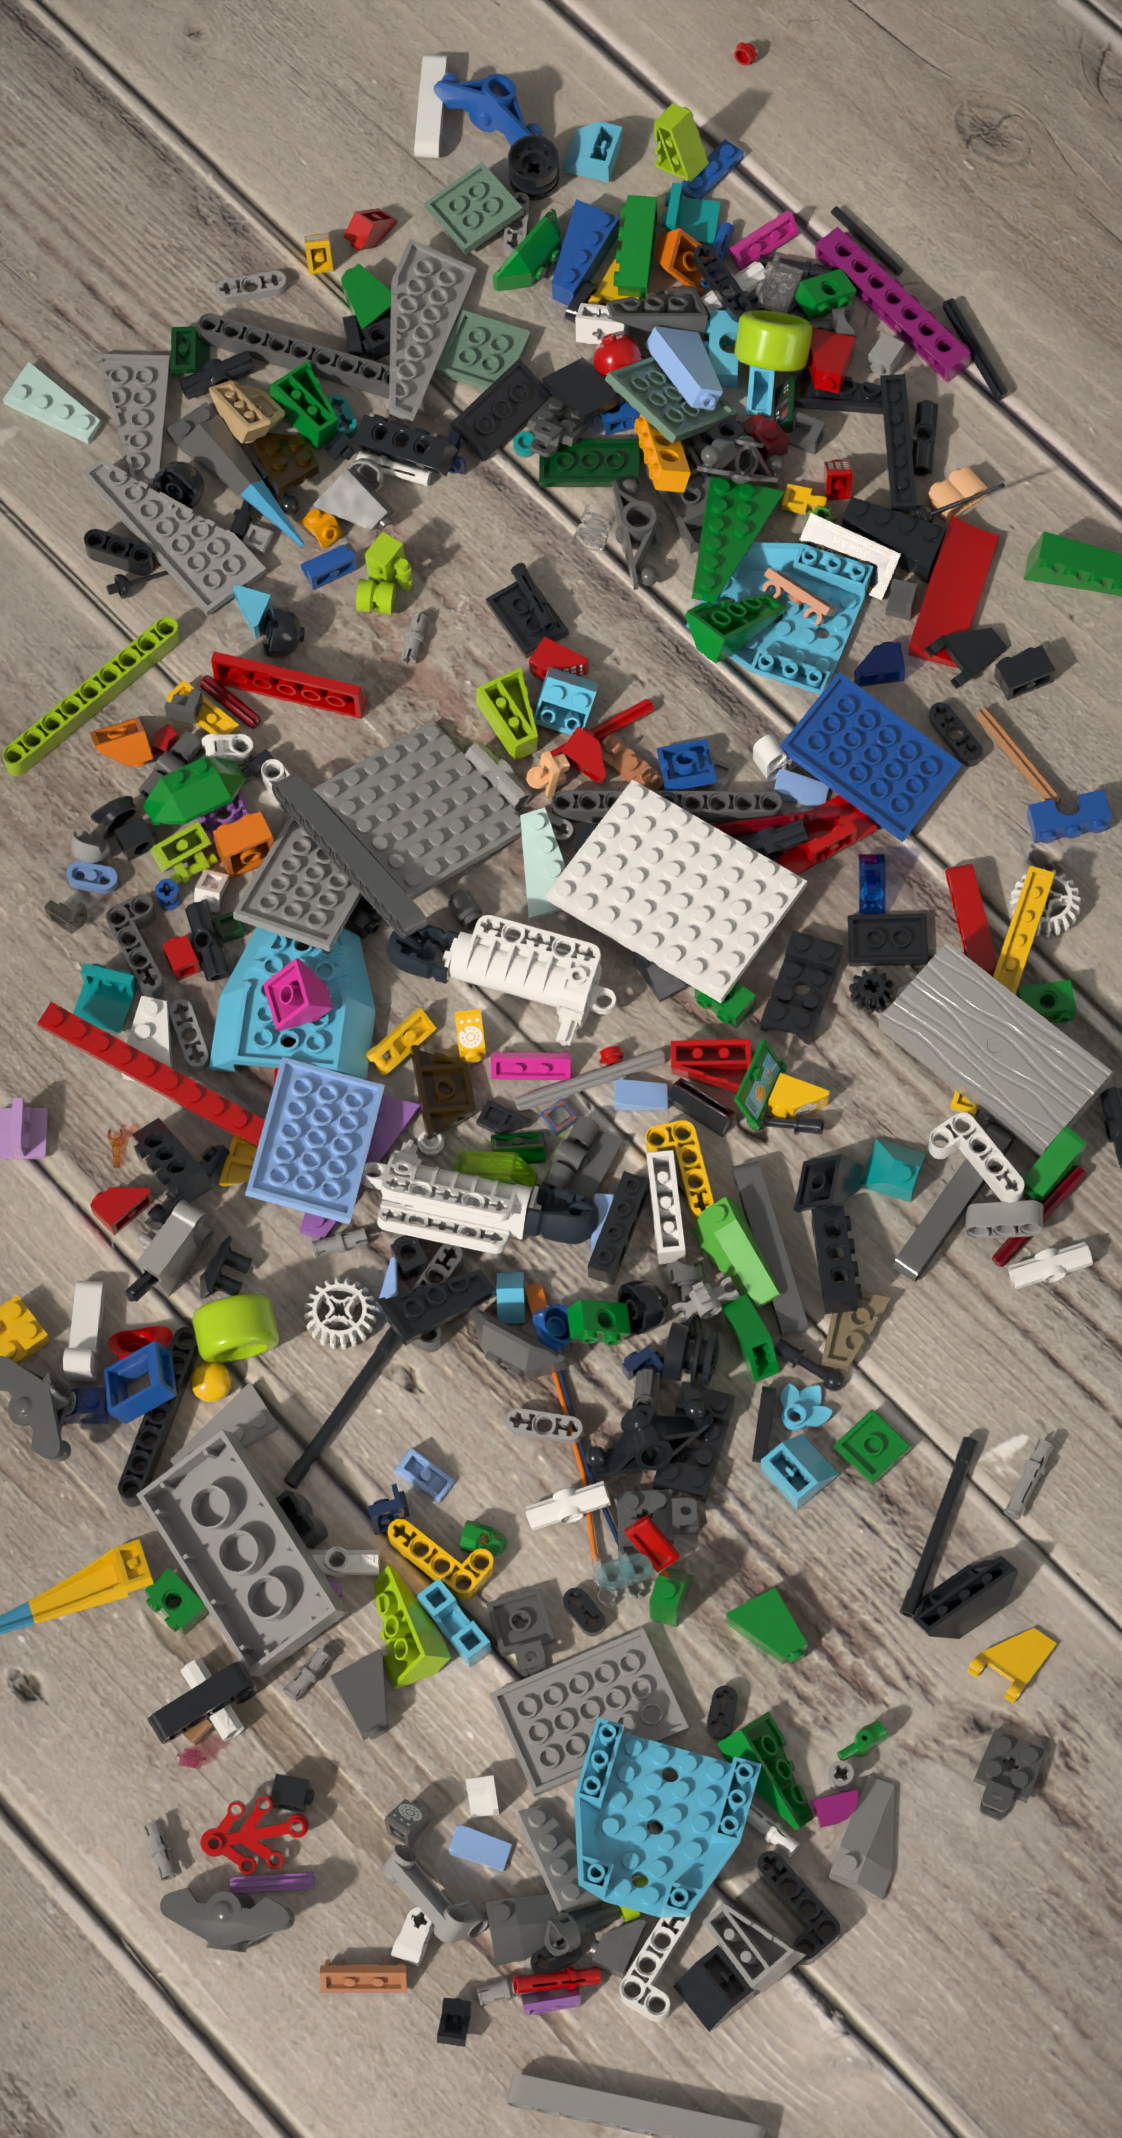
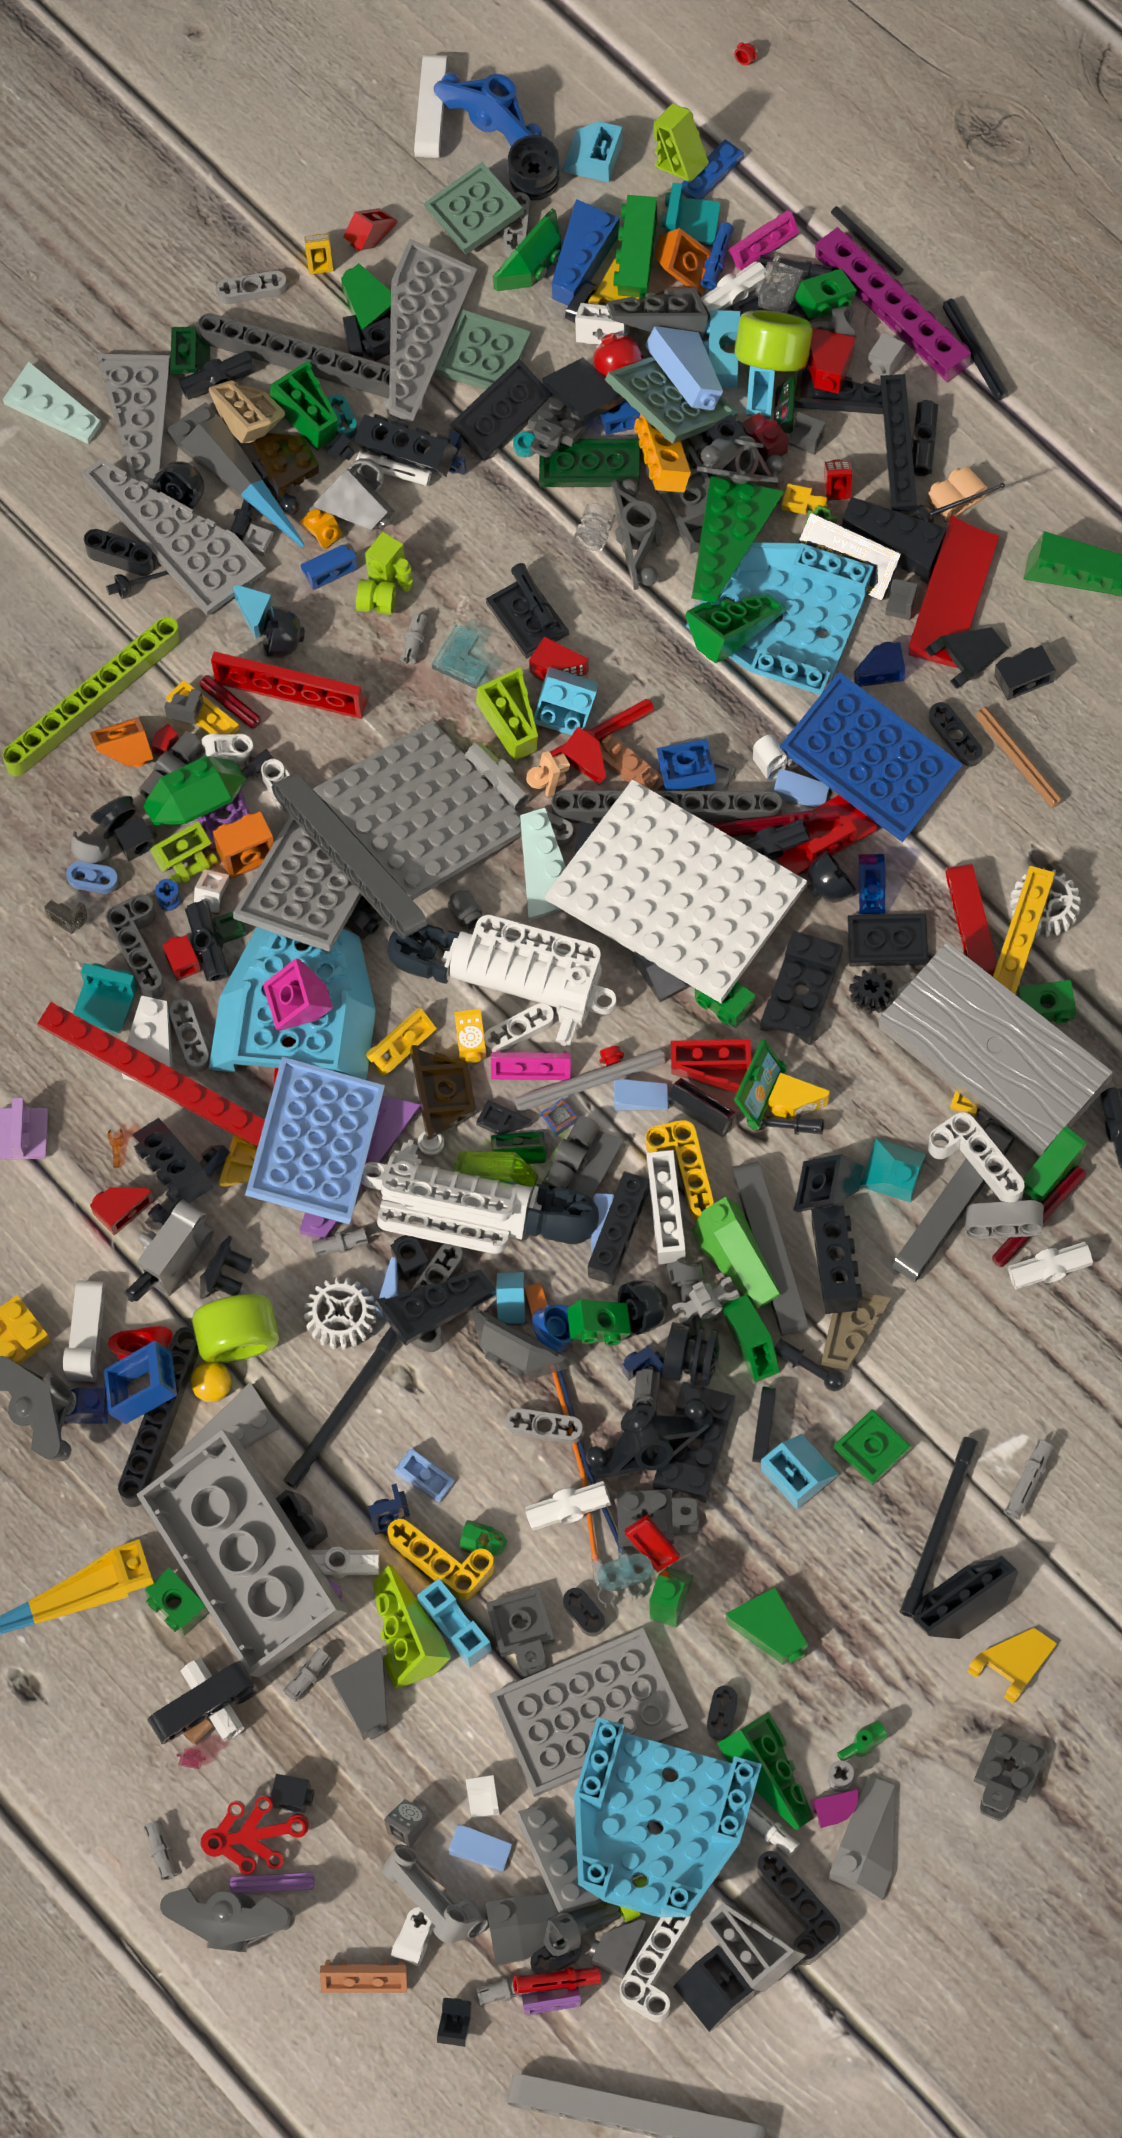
(455, 660): none -> clear light blue plate
(538, 1027): none -> white beam
(725, 282): black beam -> none
(798, 595): plate -> none
(805, 1405): medium azure plate -> none
(829, 880): none -> black cylinder
(1049, 824): blue arch -> none

